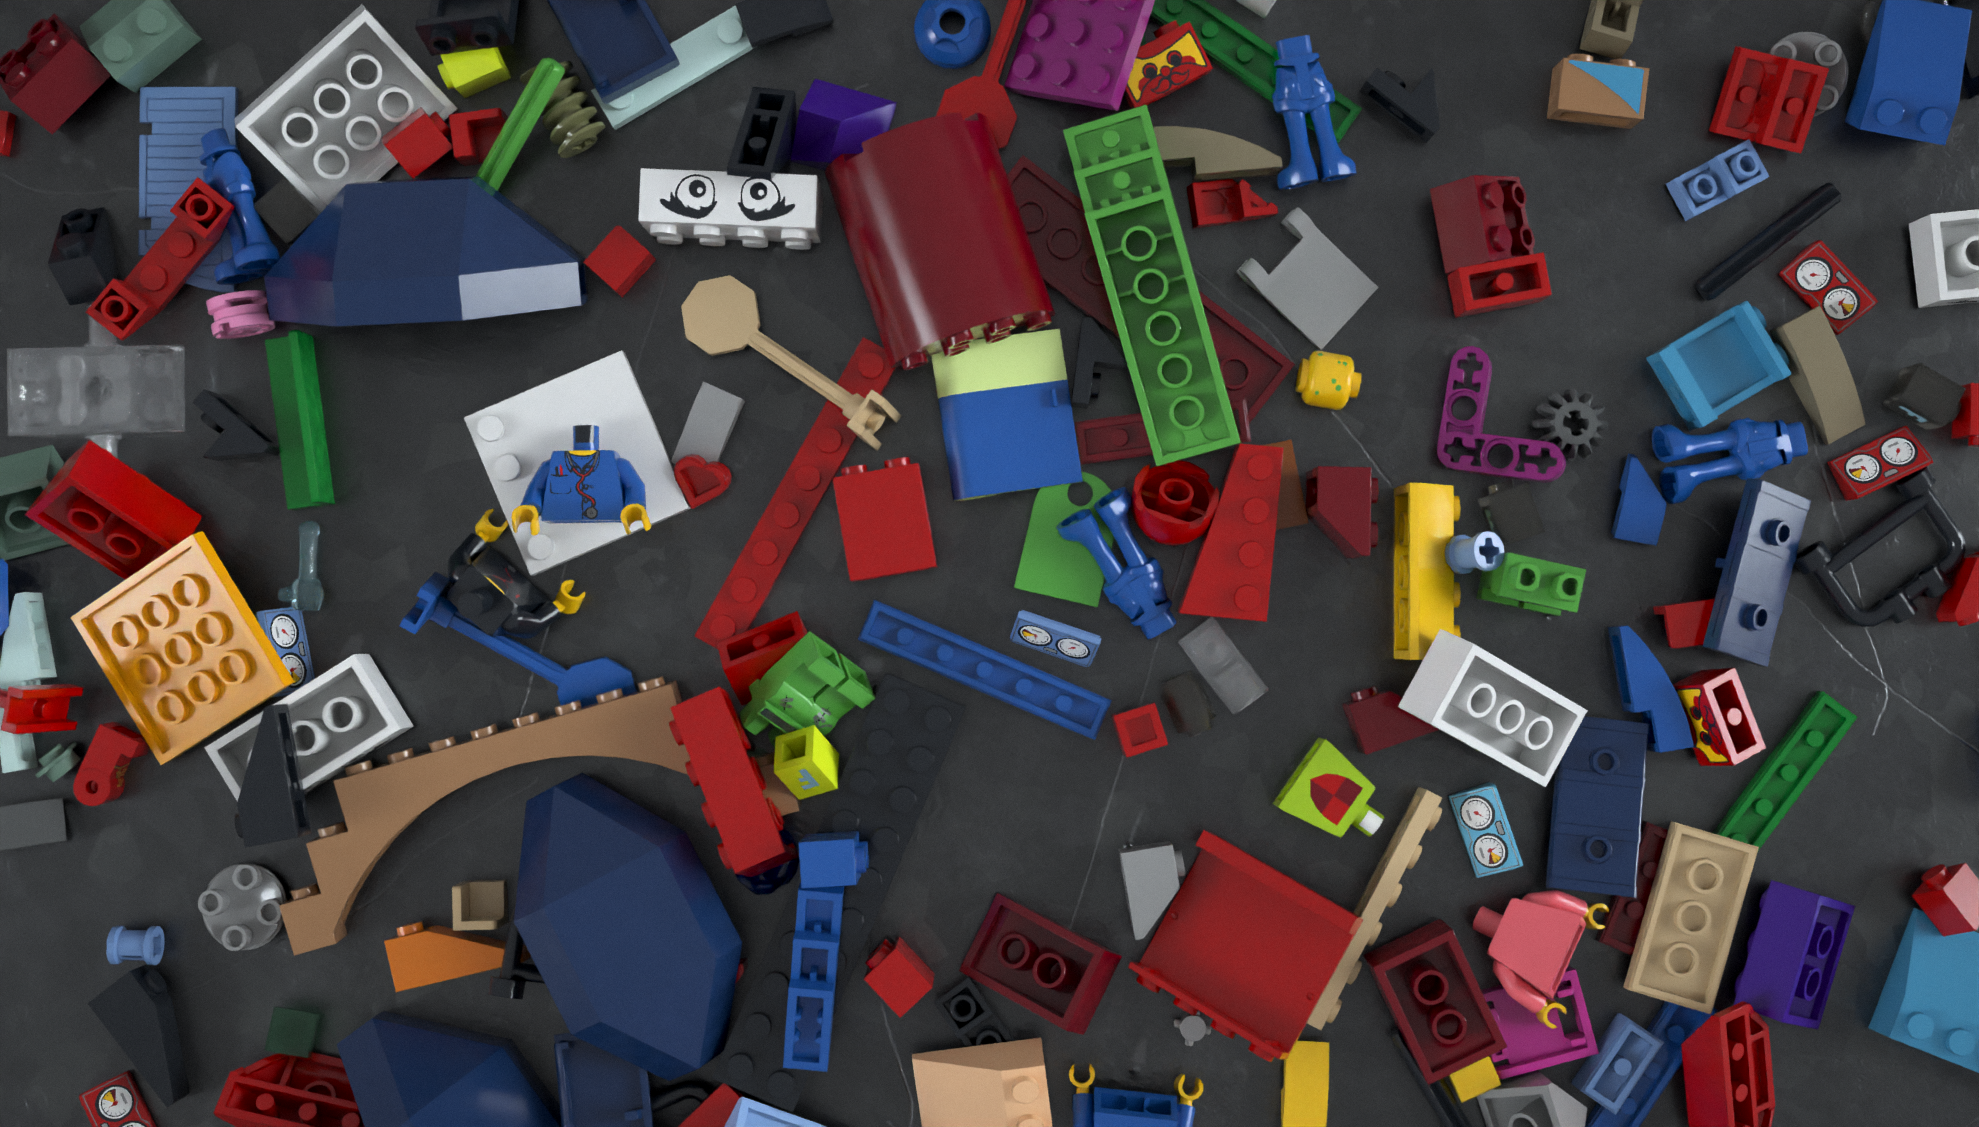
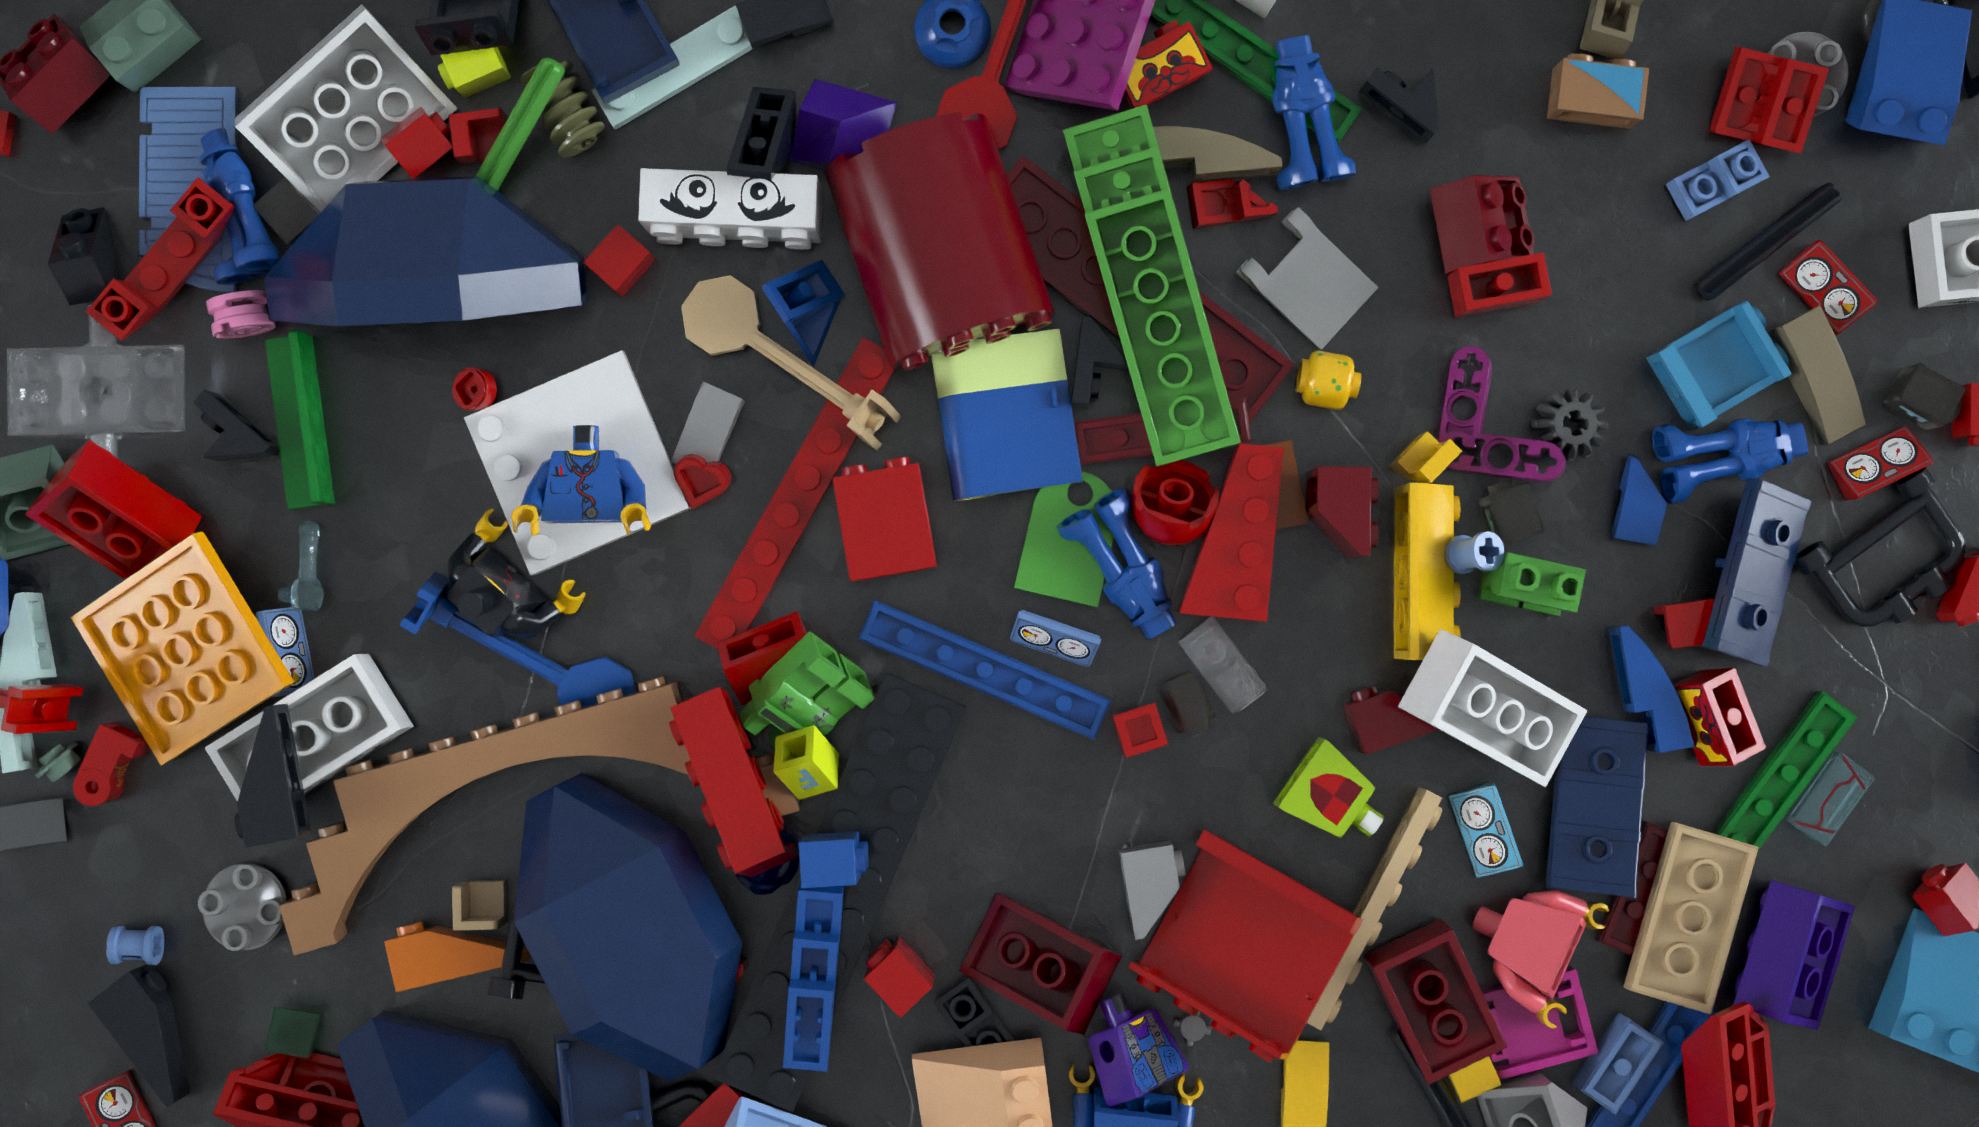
(474, 389): none -> red tile
(806, 304): none -> blue slope
(1133, 1052): none -> torso
(1425, 458): none -> yellow slope
(1831, 799): none -> clear light blue tile

